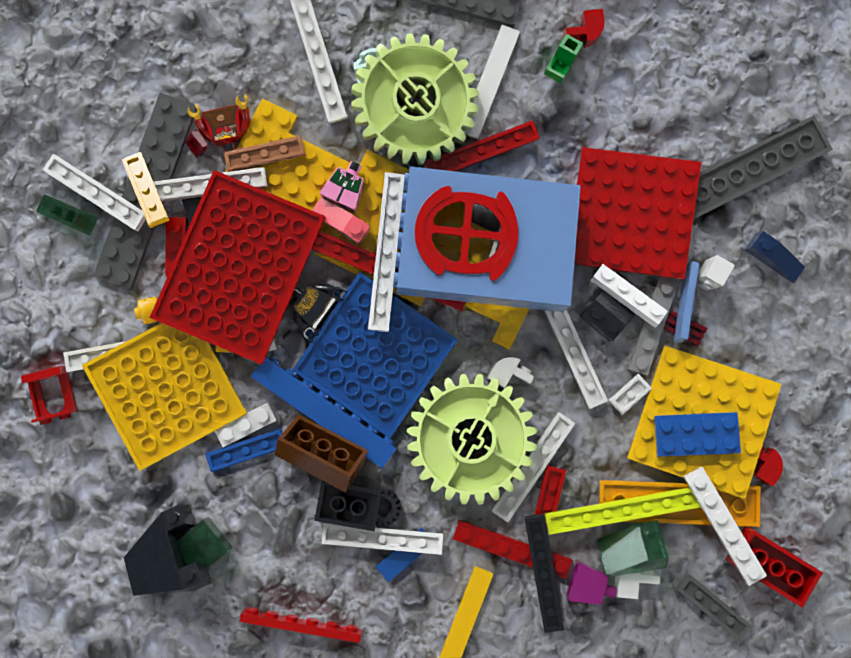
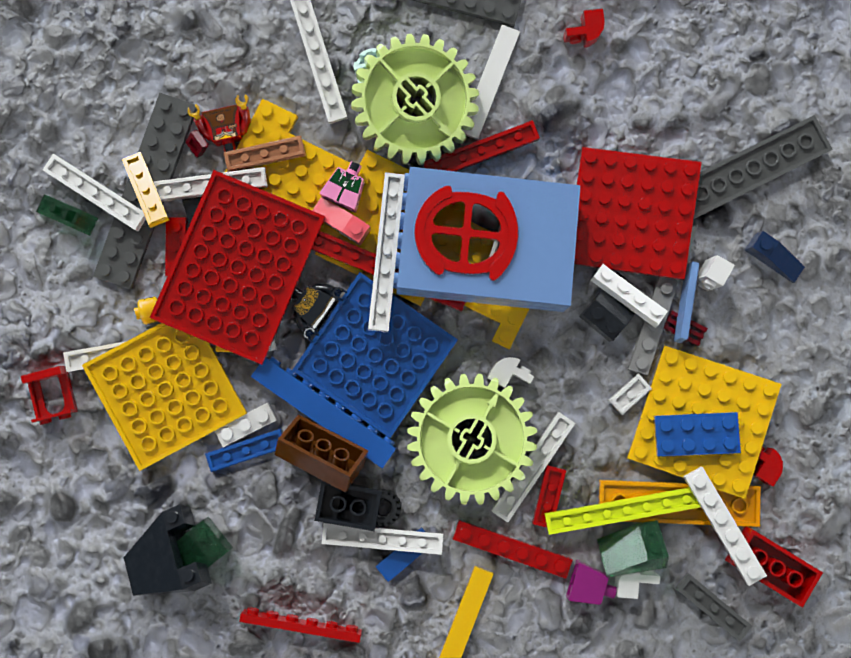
(544, 573): black plate -> none
(563, 58): green brick -> none
(576, 358): white plate -> none

